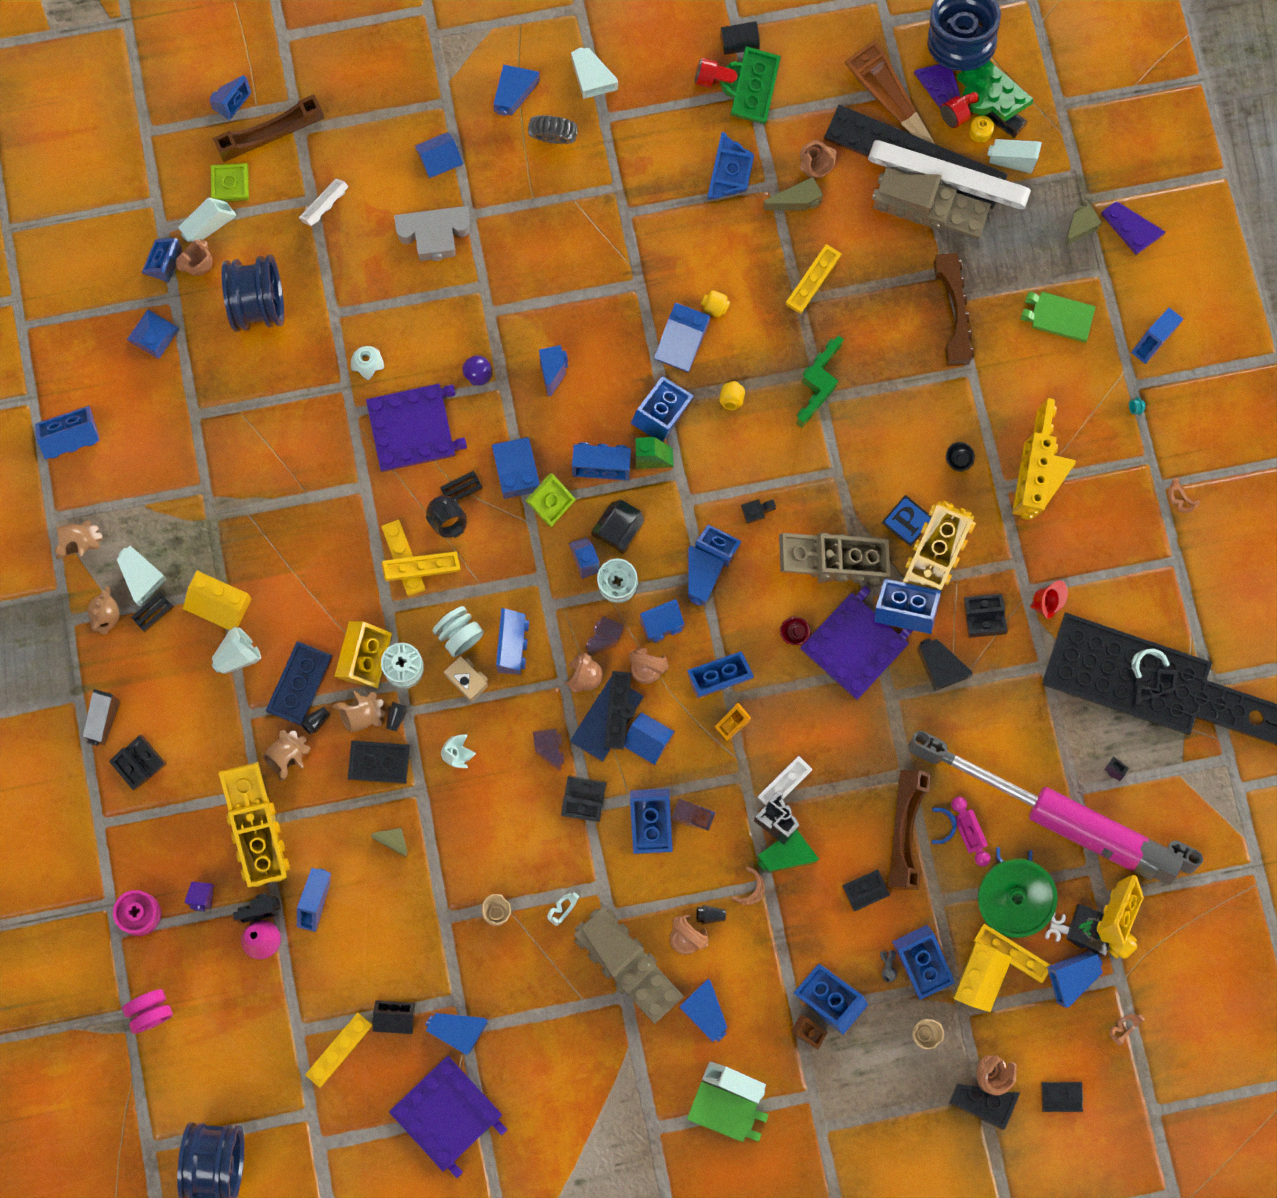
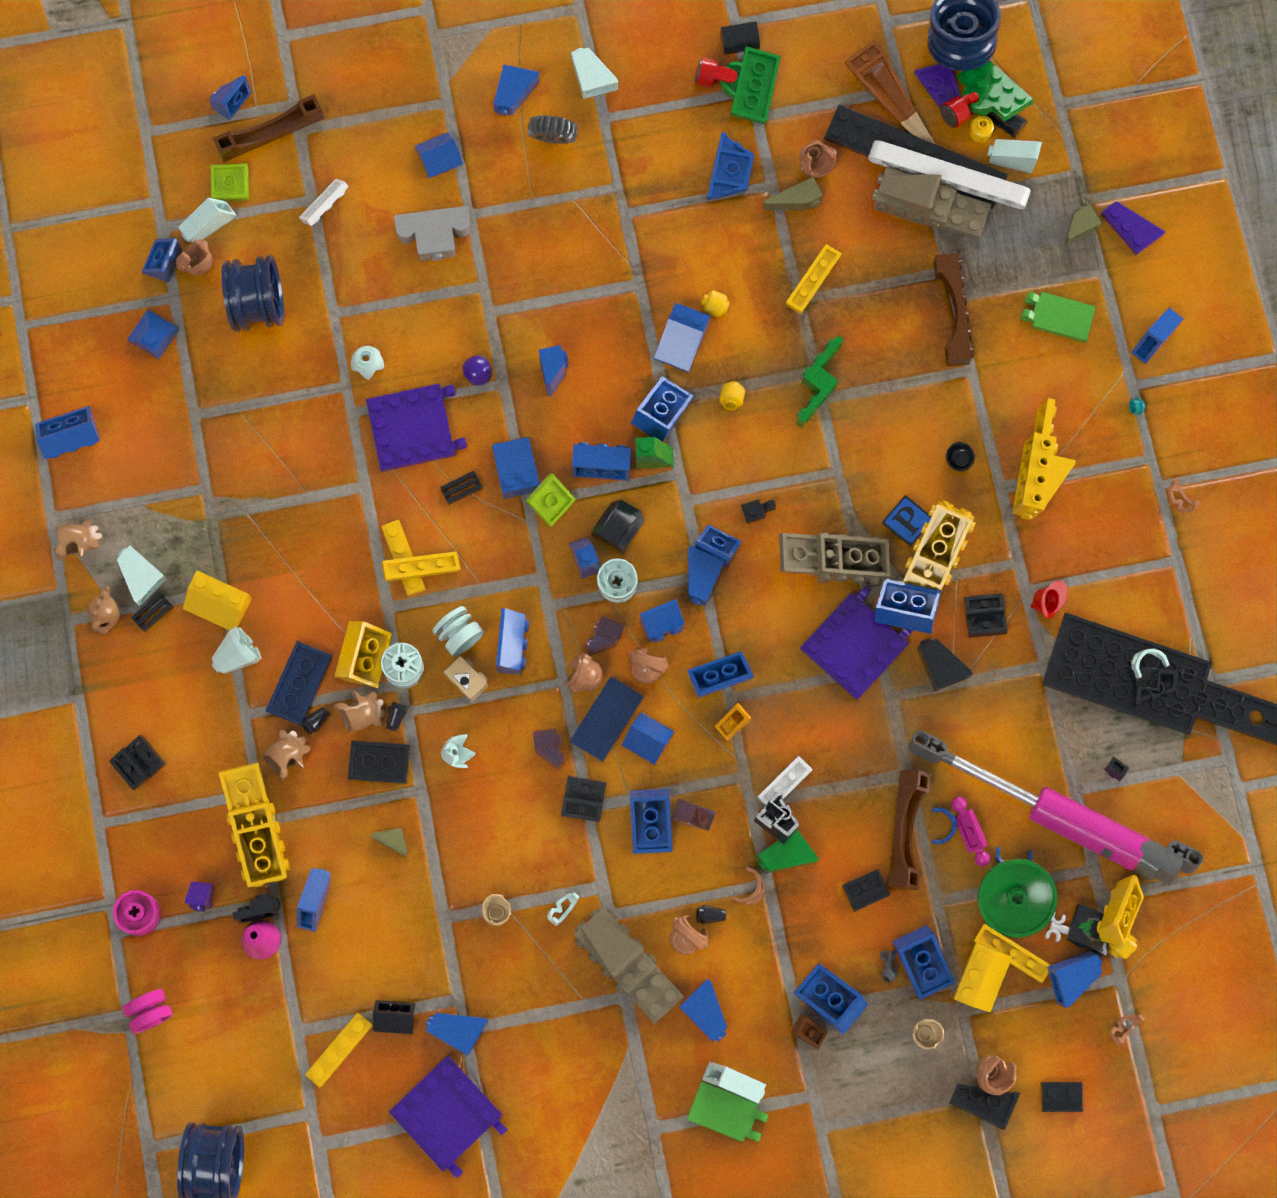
(100, 717): slope -> none
(442, 509): black helmet -> none
(618, 710): black hinge -> none
(795, 630): dark red hair -> none

